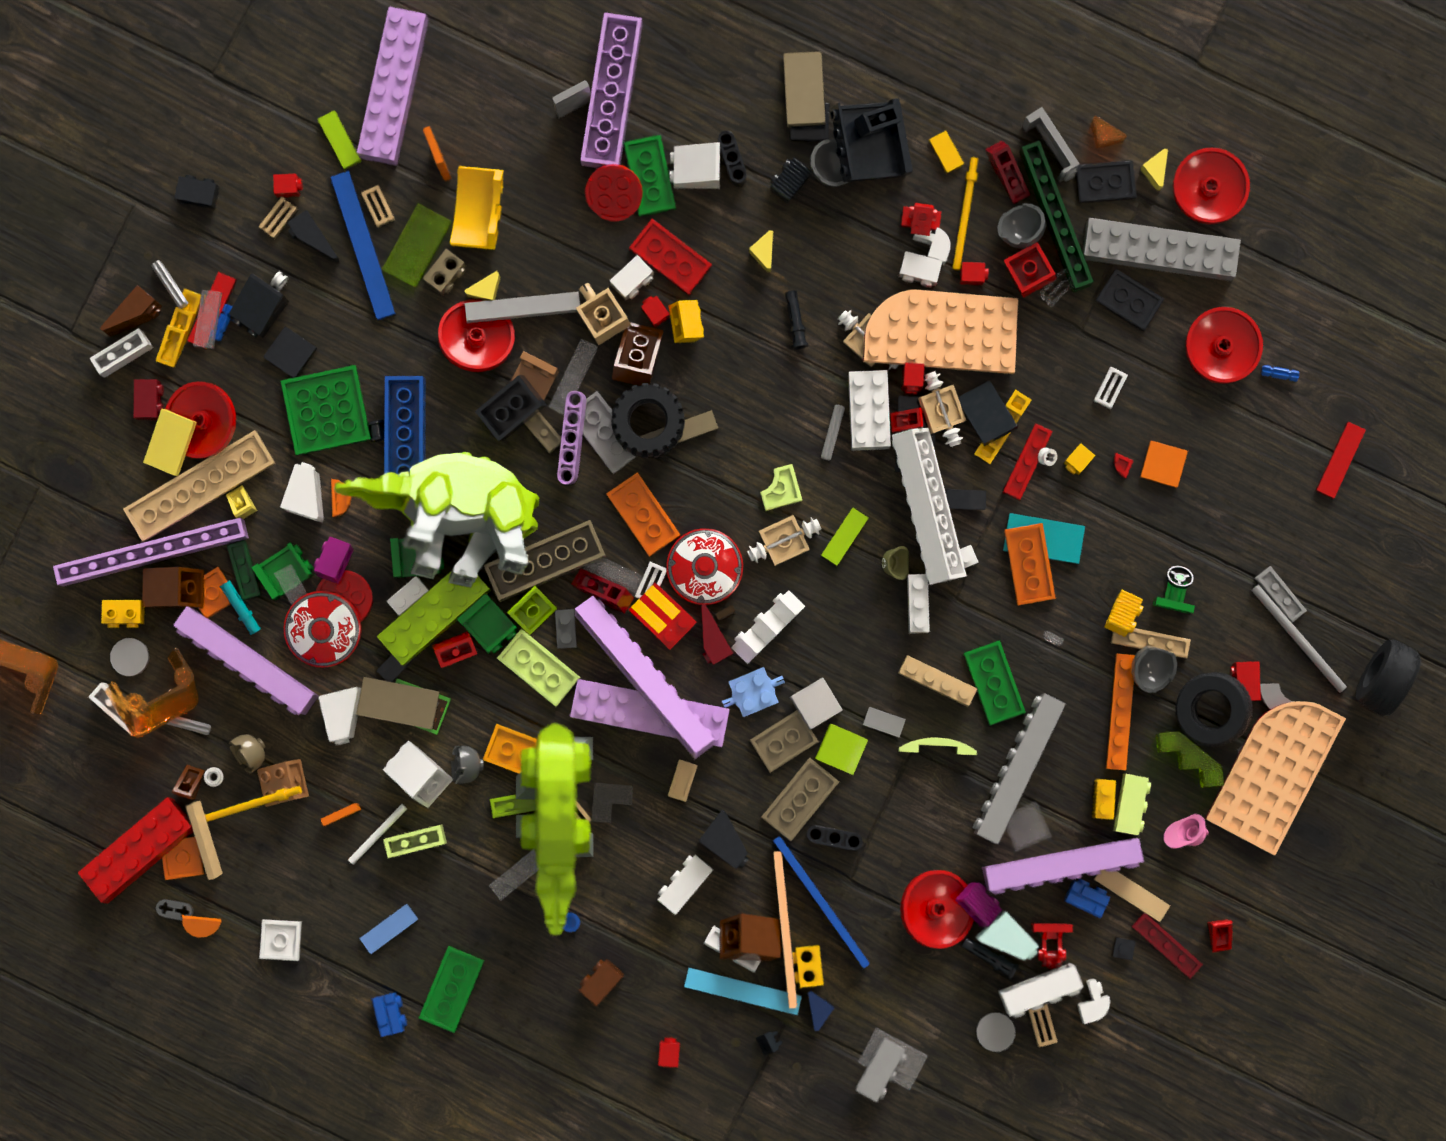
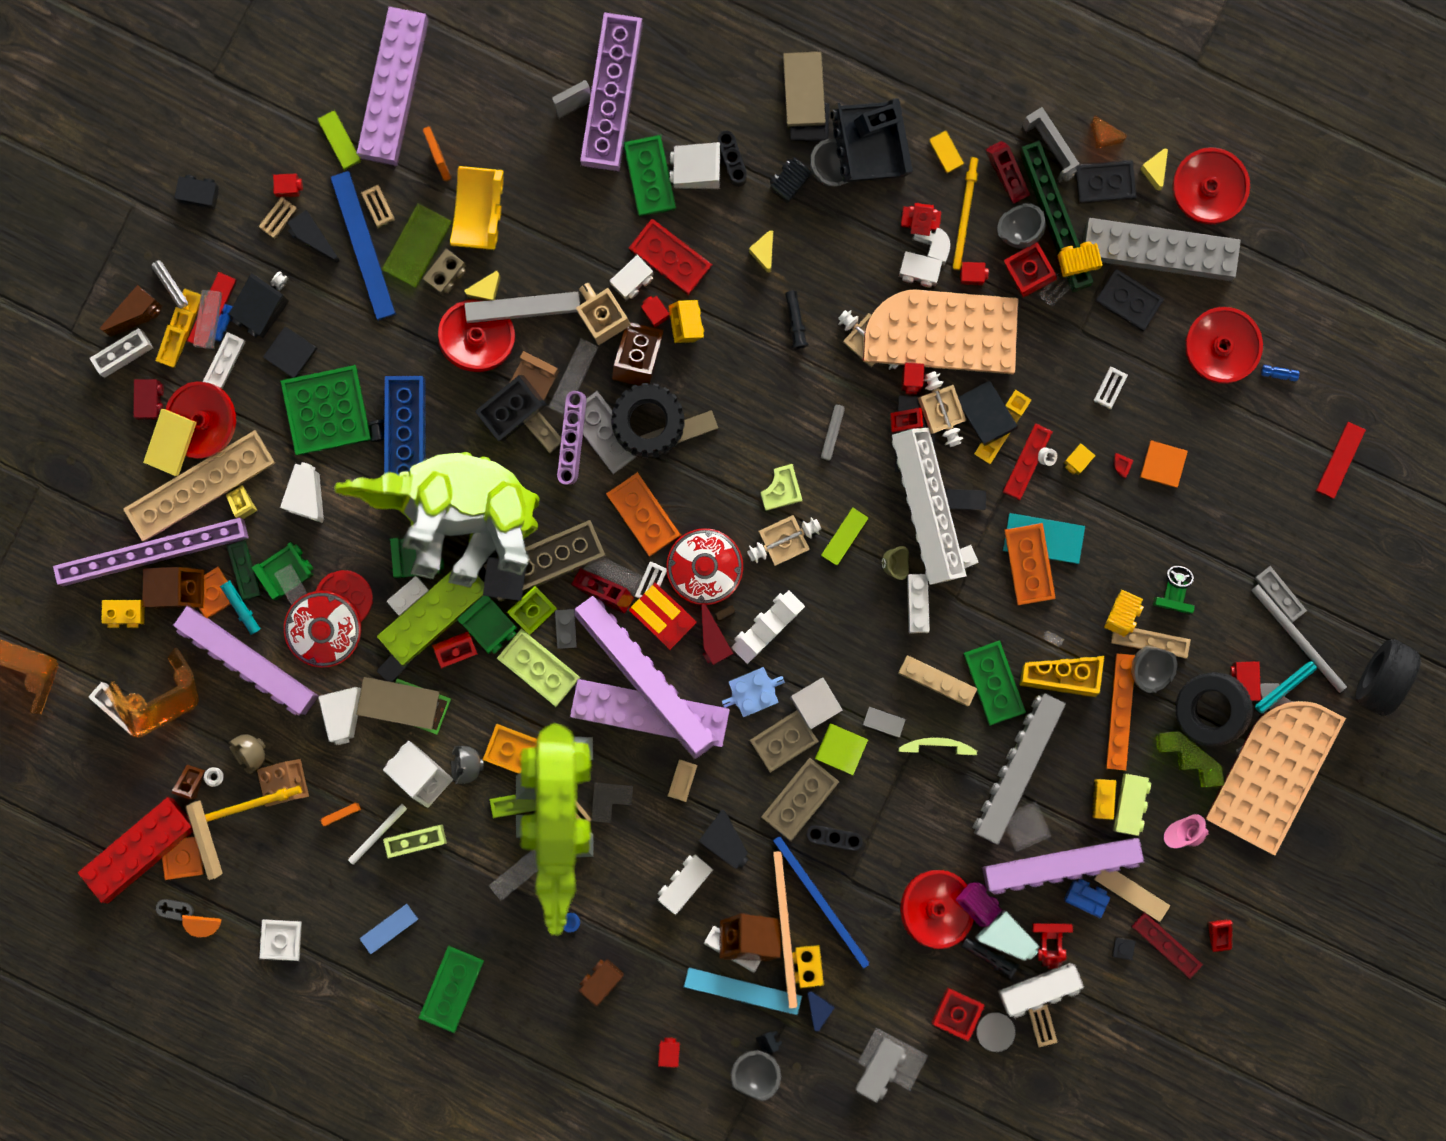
(129, 657): light grey tile -> none
(191, 725): light grey axle -> none
(224, 360): none -> white plate
(333, 560): magenta brick -> none
(340, 502): orange tile -> none
(389, 1014): blue brick -> none
(502, 582): none -> black tile
(614, 192): red tile -> none
(756, 1075): none -> dark grey cylinder
(869, 410): white brick -> none
(957, 1014): none -> red brick
(1069, 676): none -> yellow wedge
(1079, 259): none -> yellow brick
(1096, 1007): white brick -> none
(1285, 687): none -> teal axle

